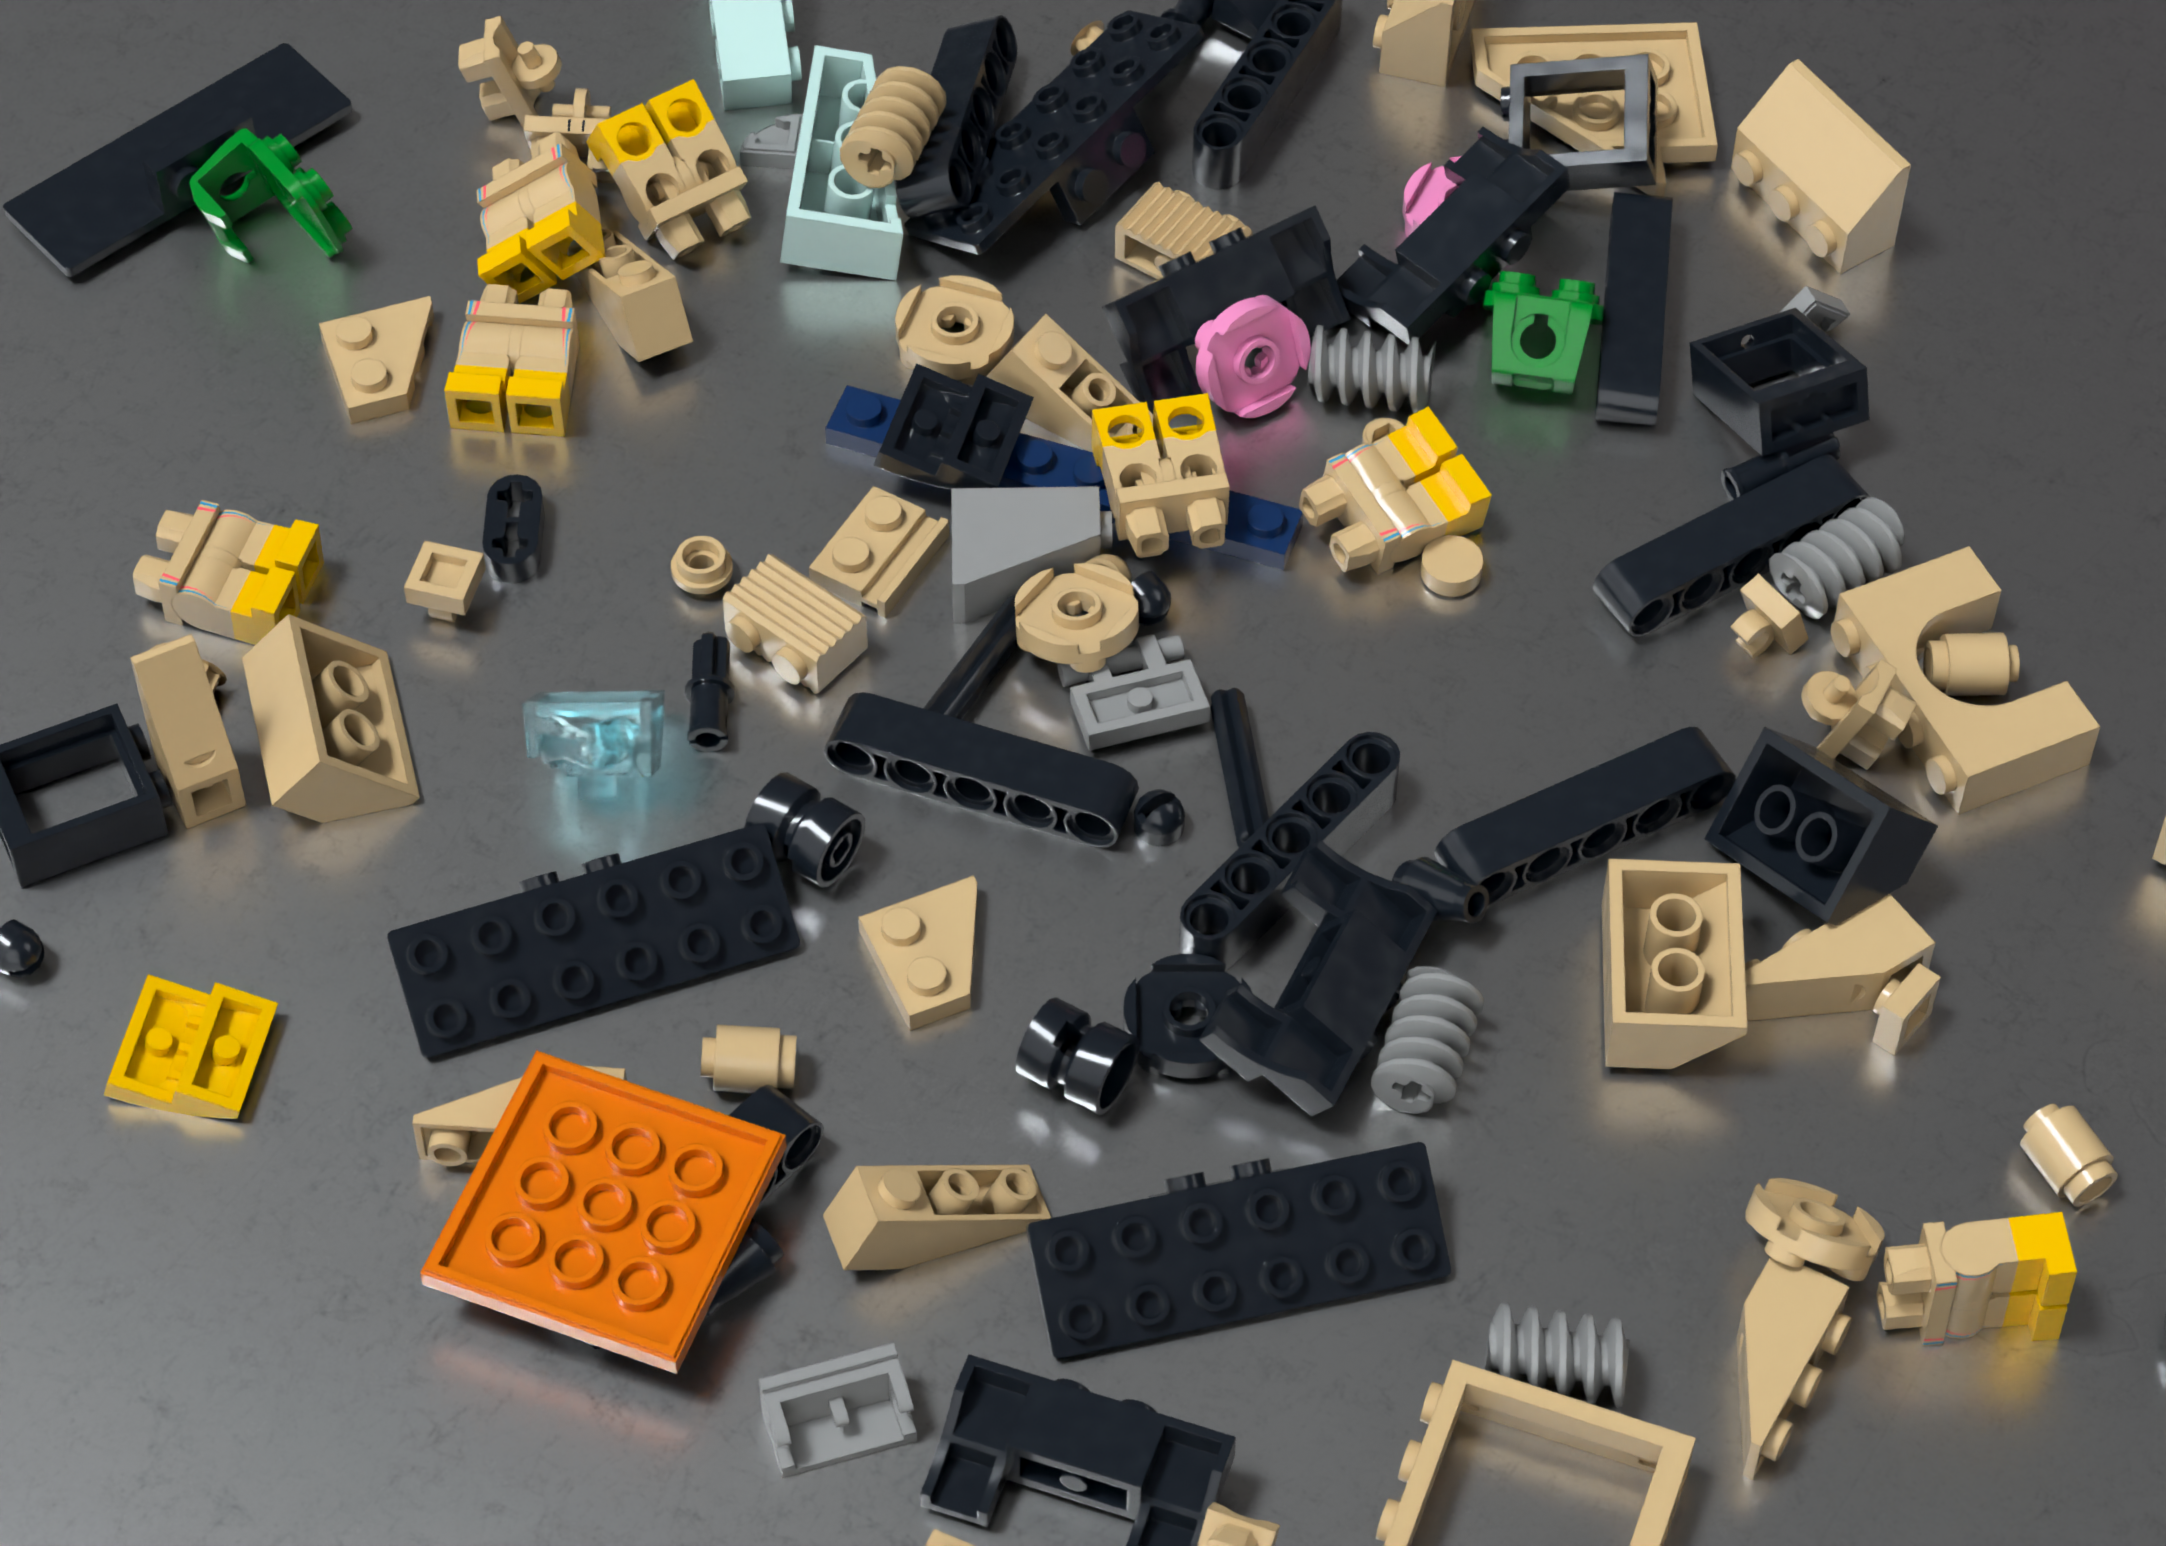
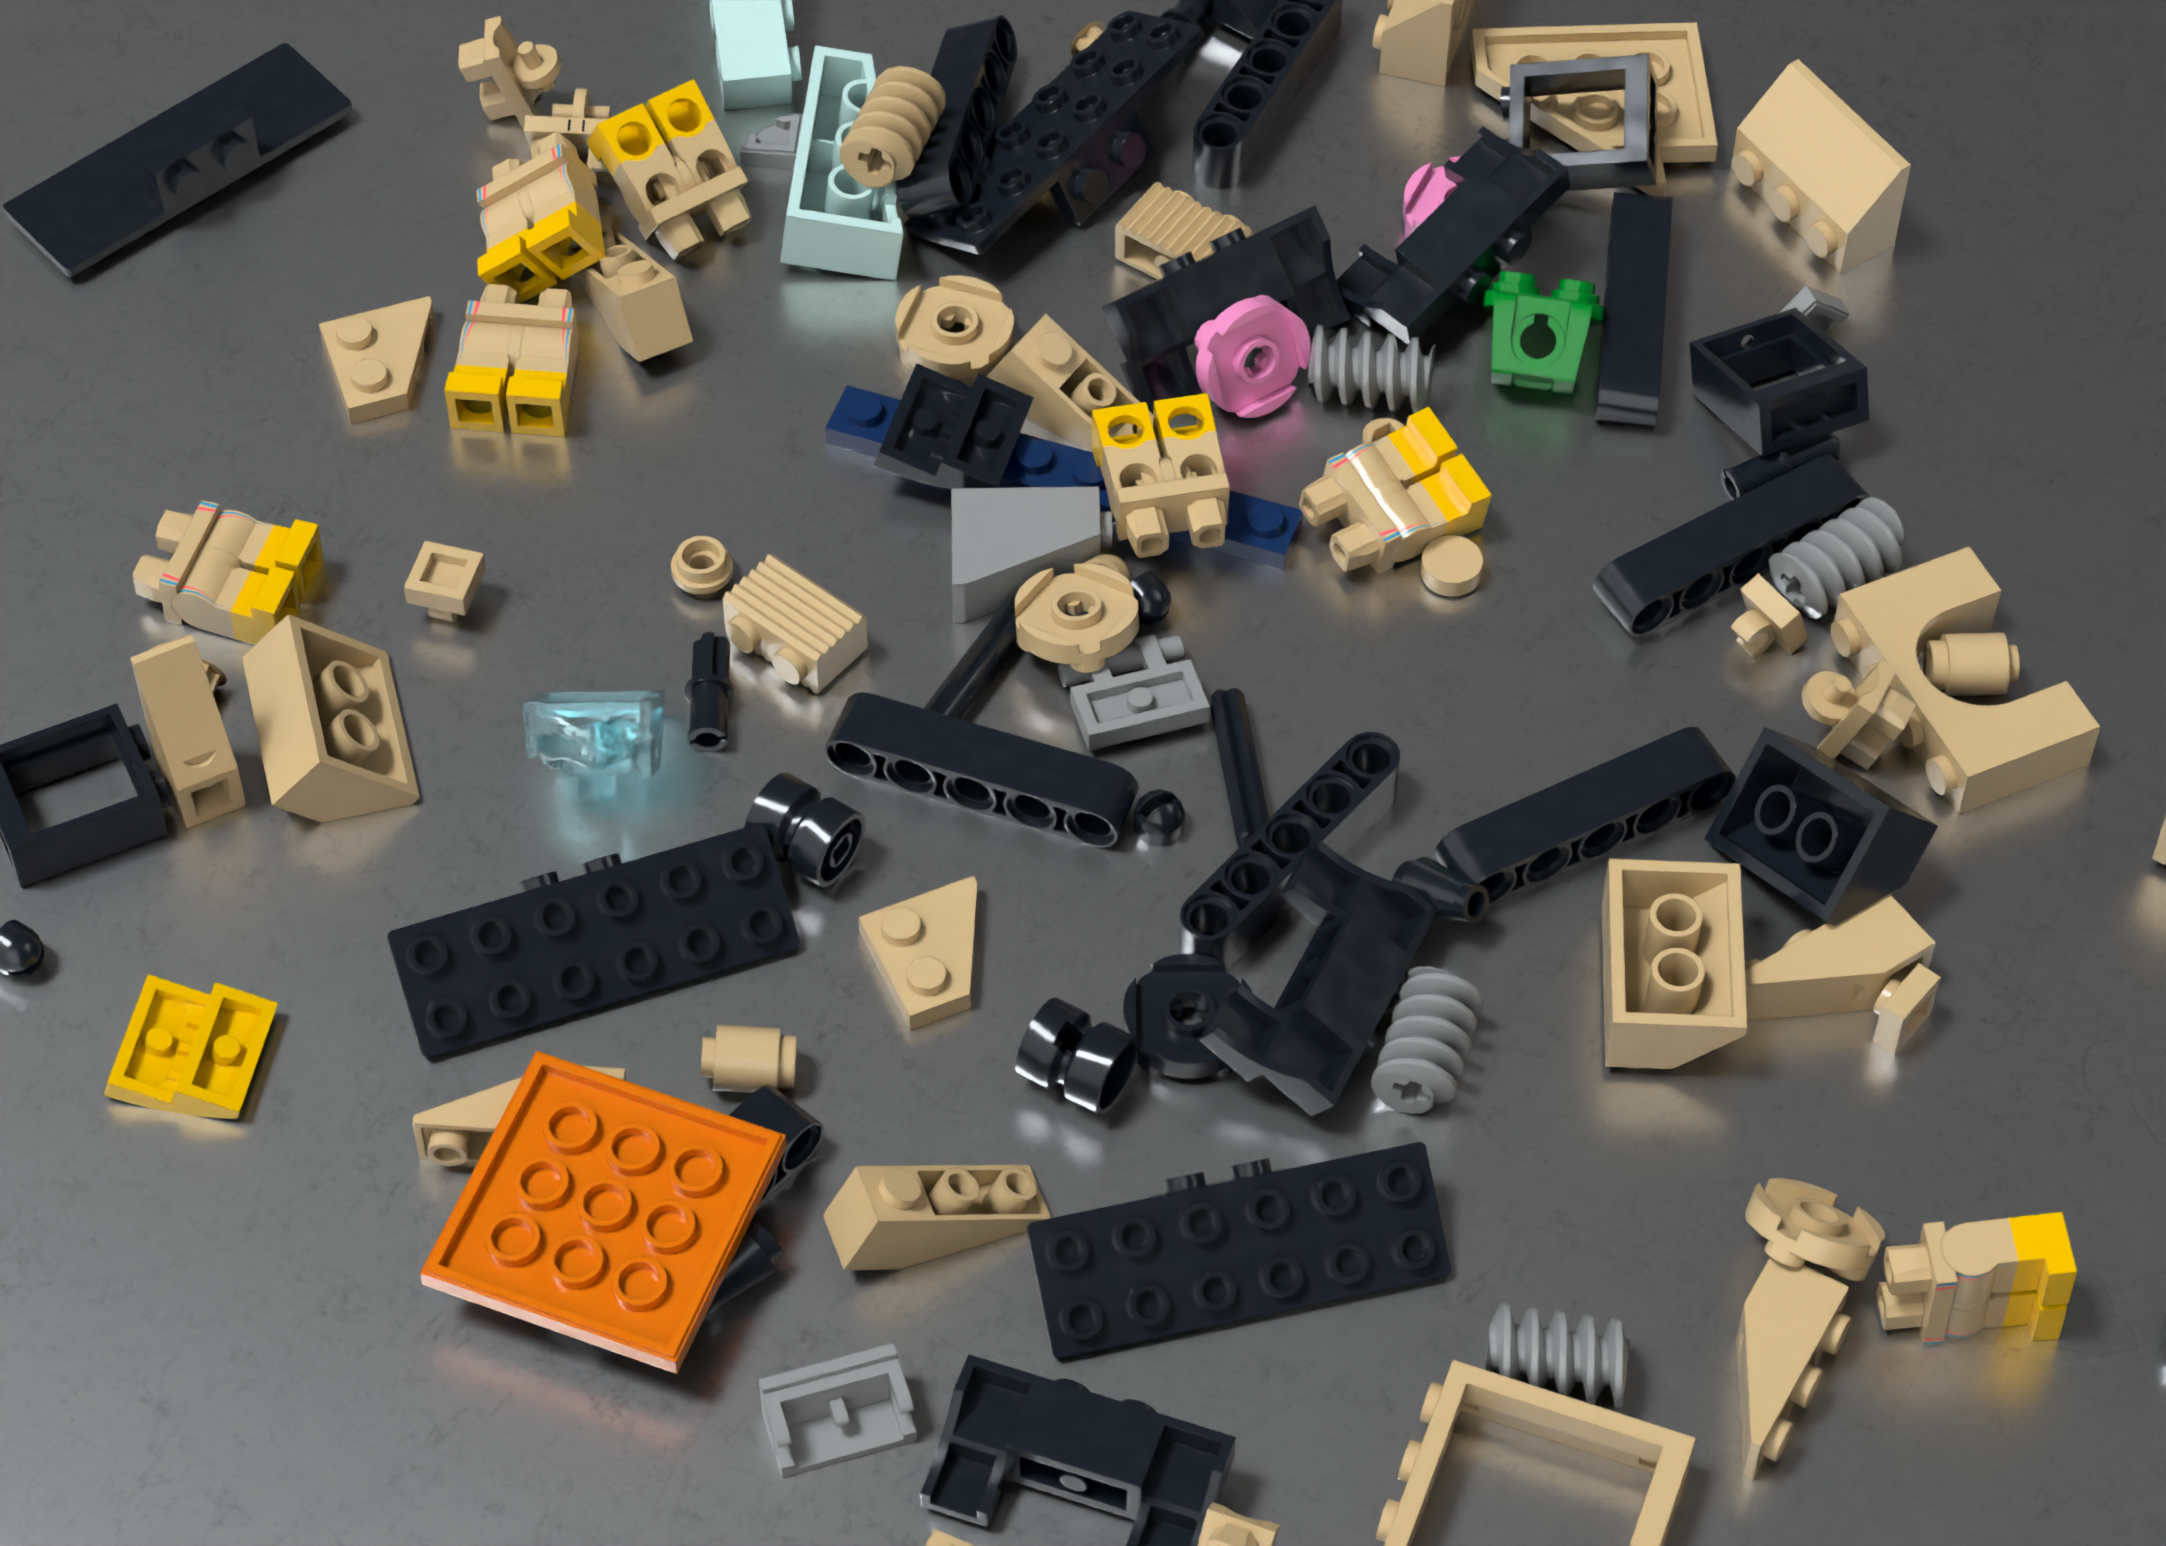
(272, 175): green piece -> none
(525, 529): black beam -> none
(879, 551): tan plate -> none
(2068, 1154): tan brick -> none

